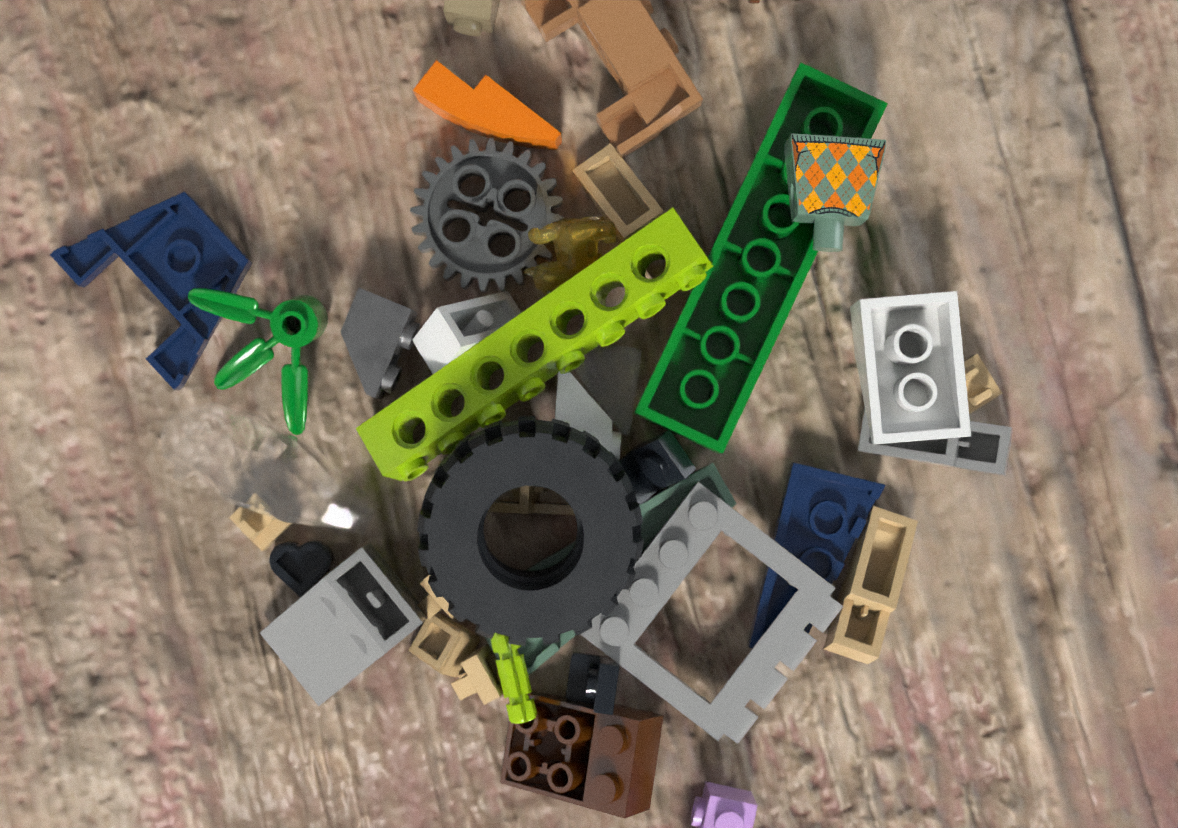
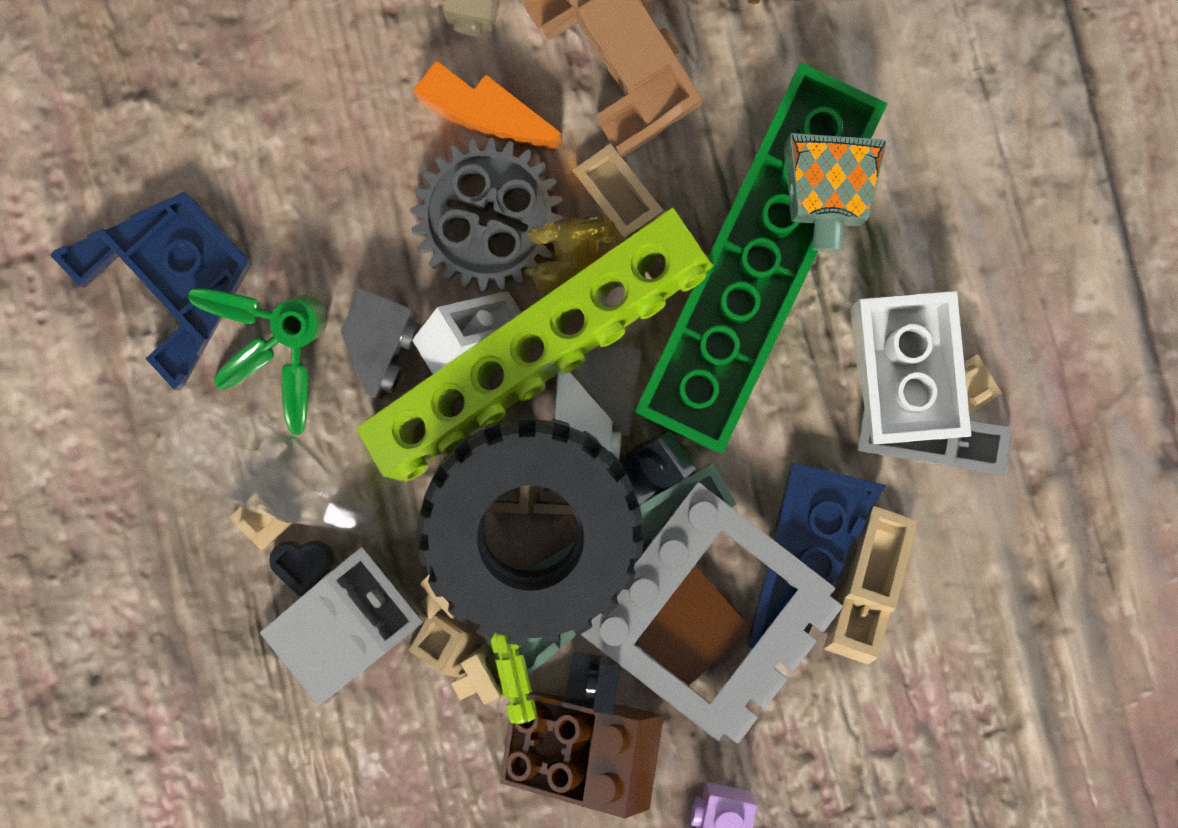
(693, 628): none -> reddish brown tile

